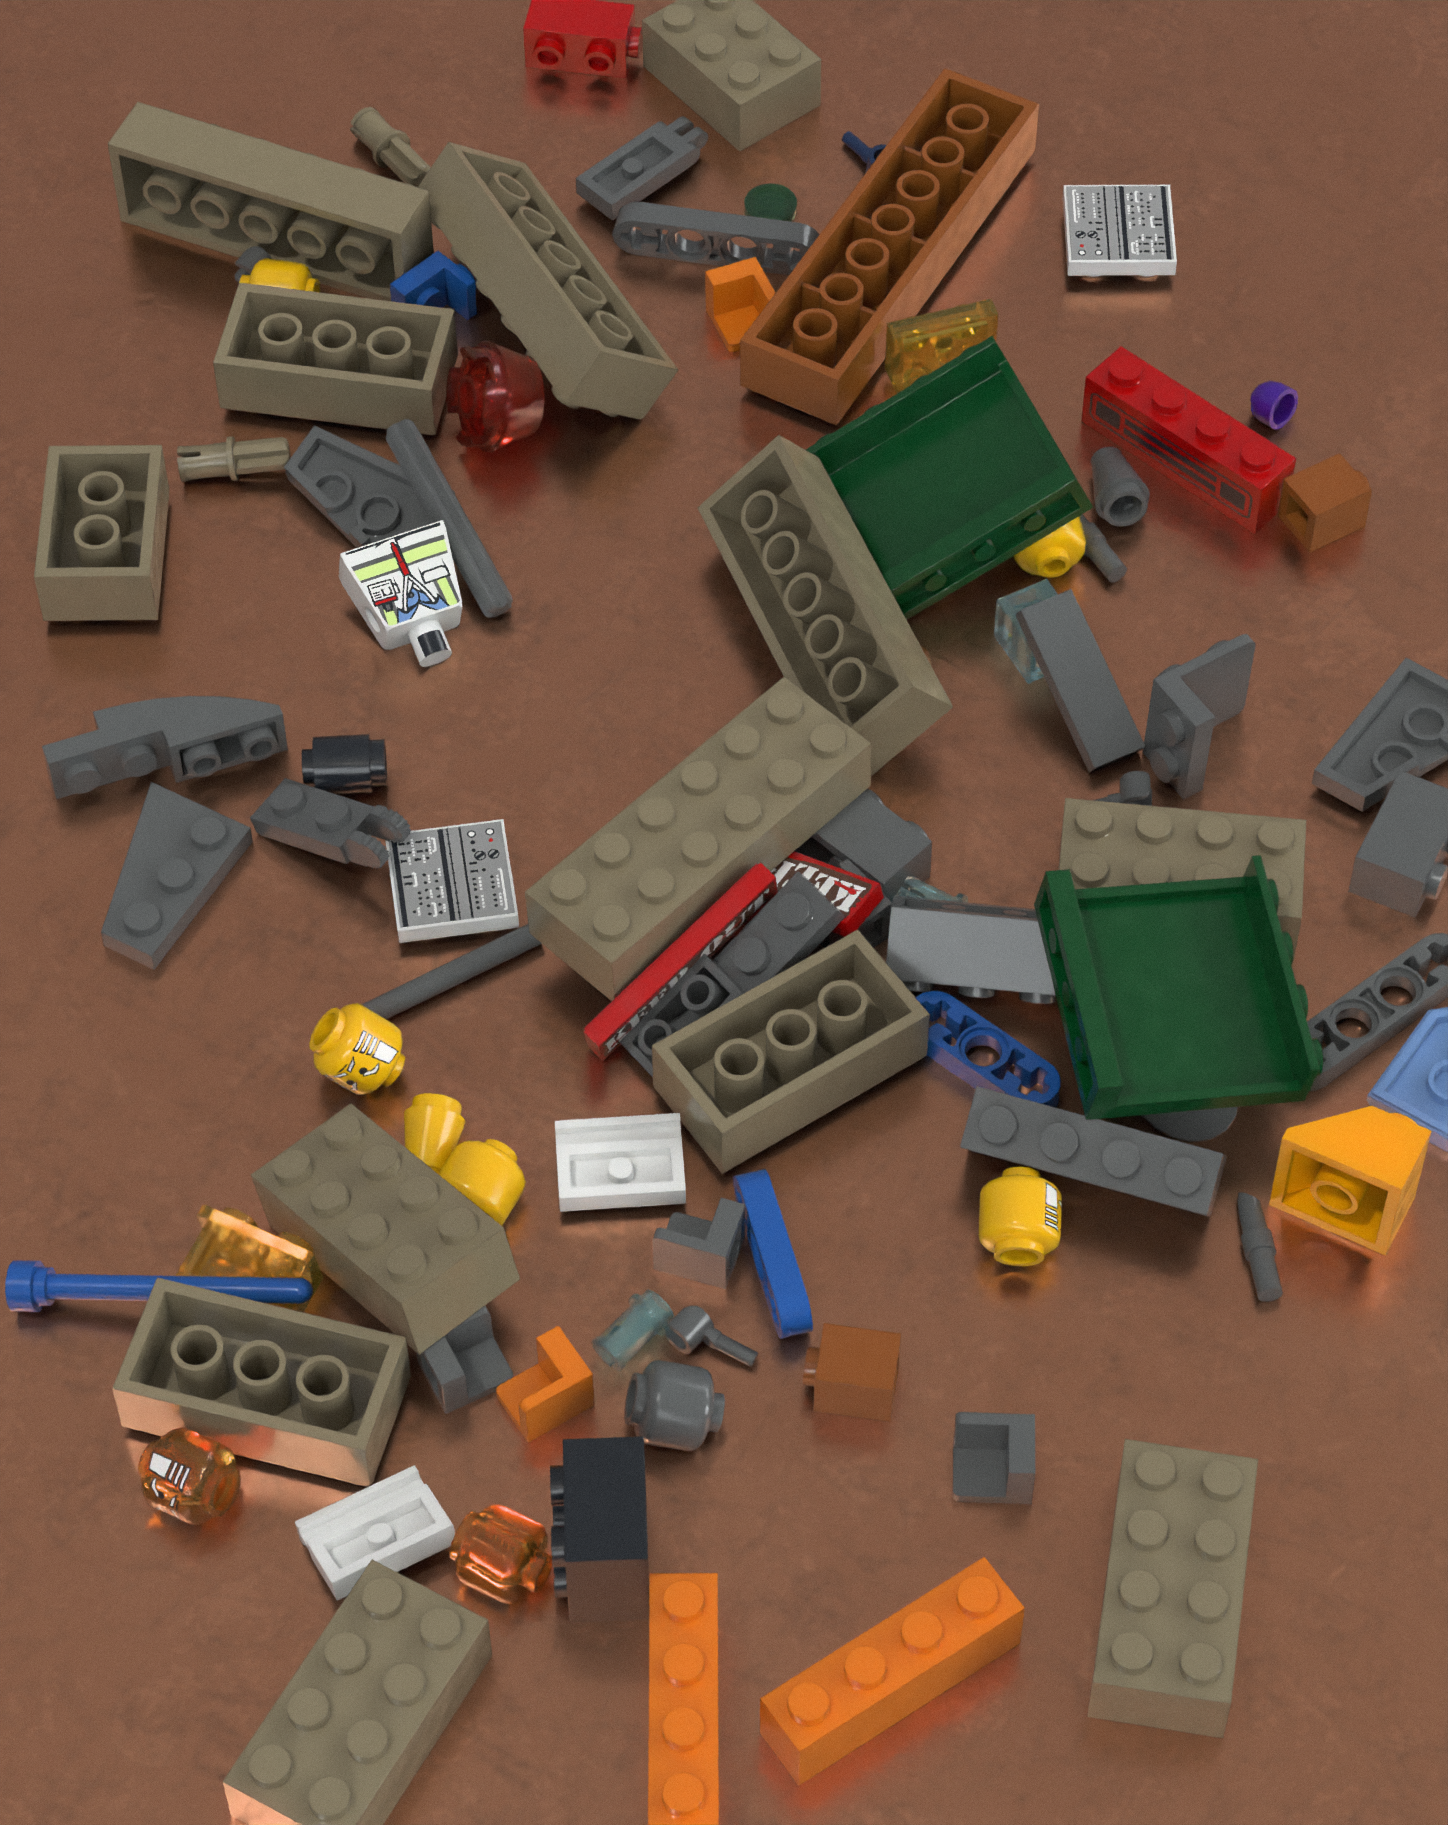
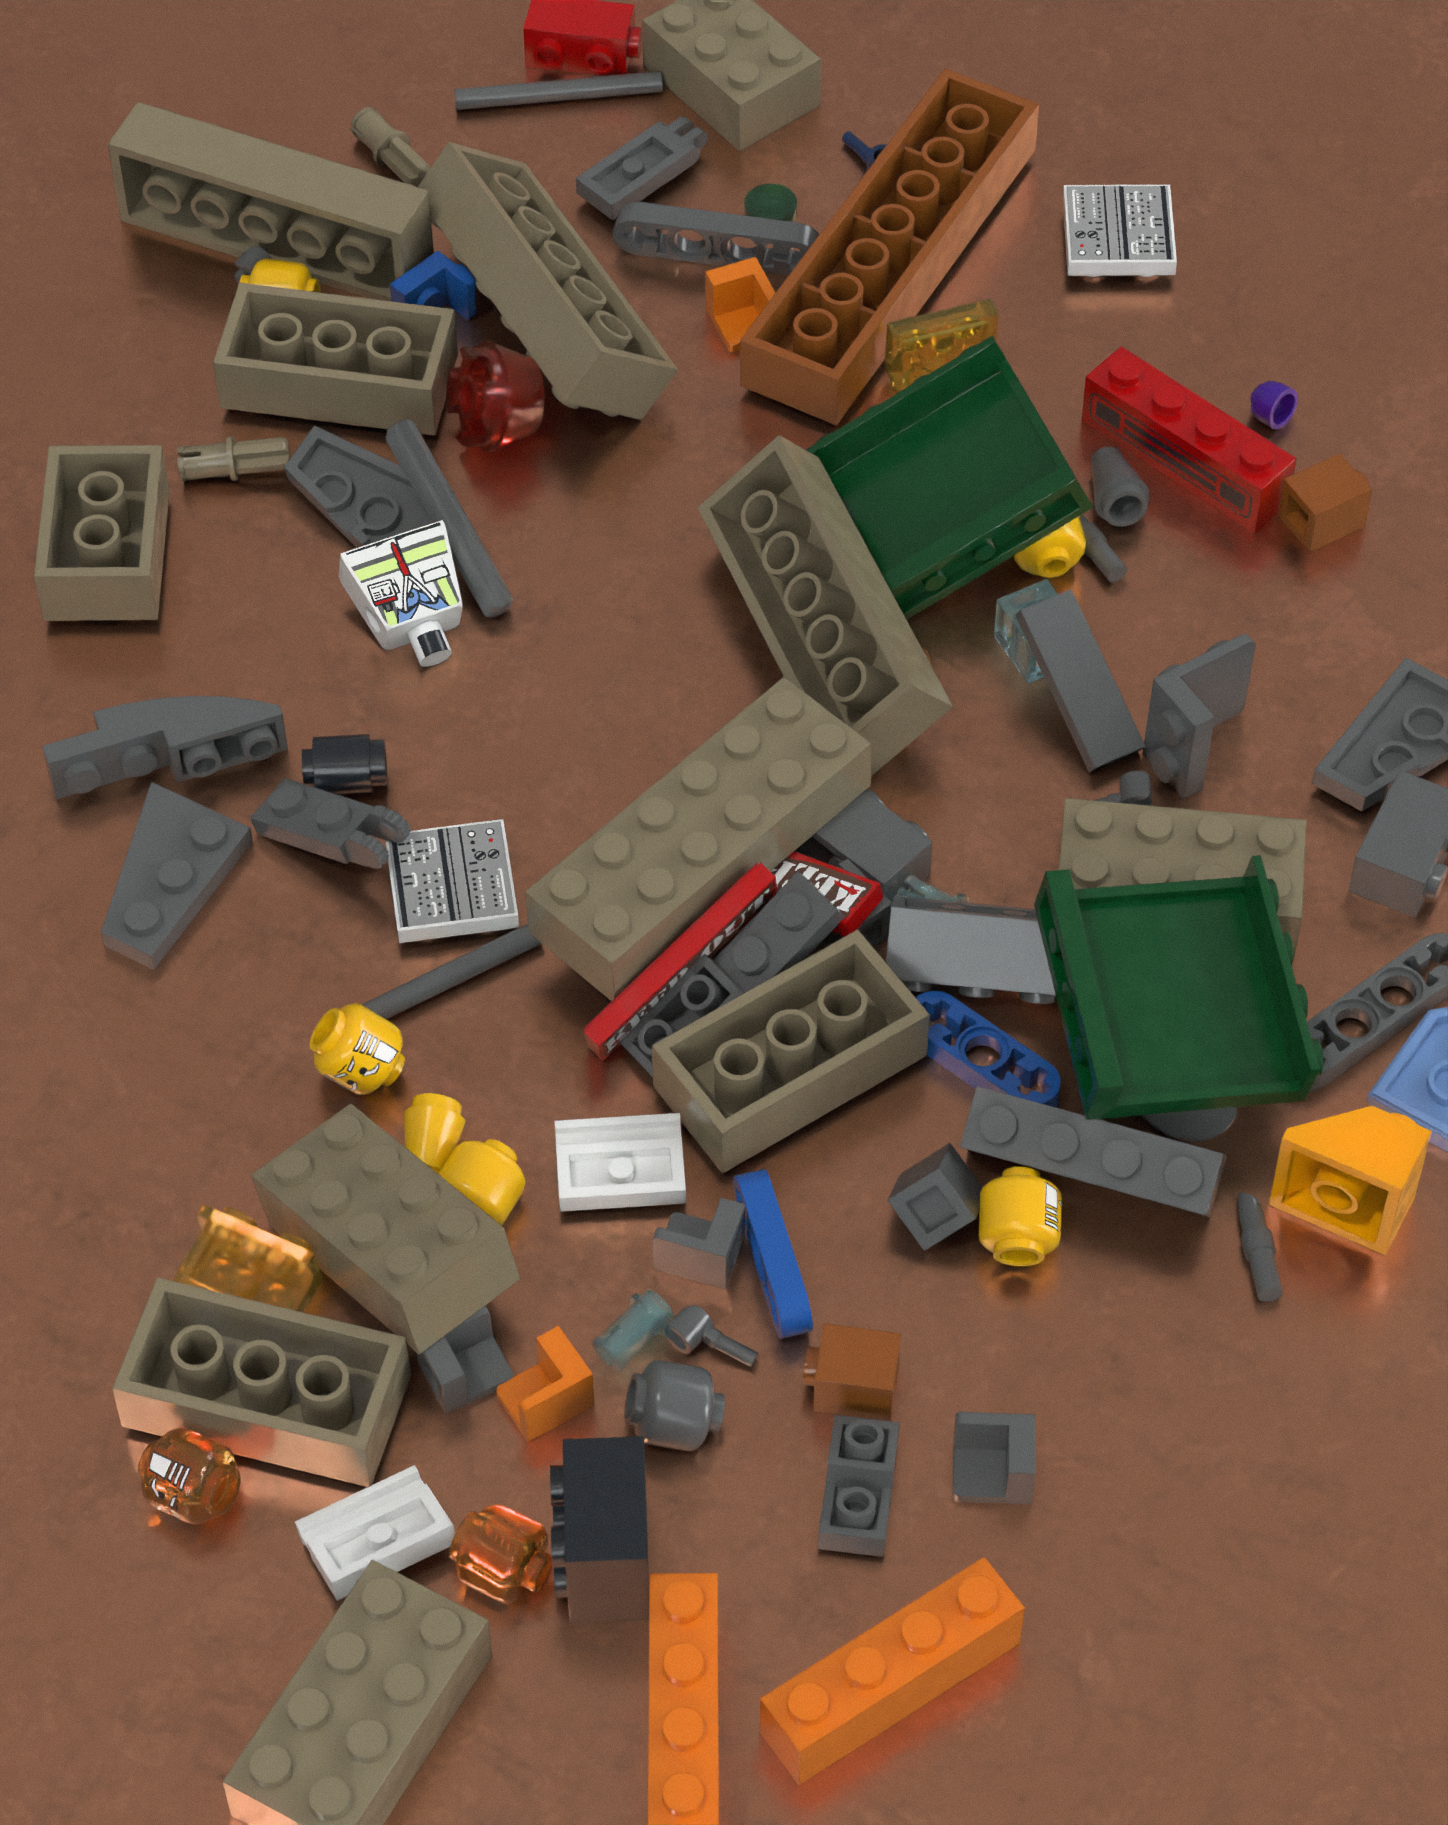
(33, 1285): blue piece -> none
(558, 90): none -> dark grey bar
(858, 1486): none -> dark grey slope
(936, 1196): none -> dark grey panel
(1173, 1589): dark tan brick -> none

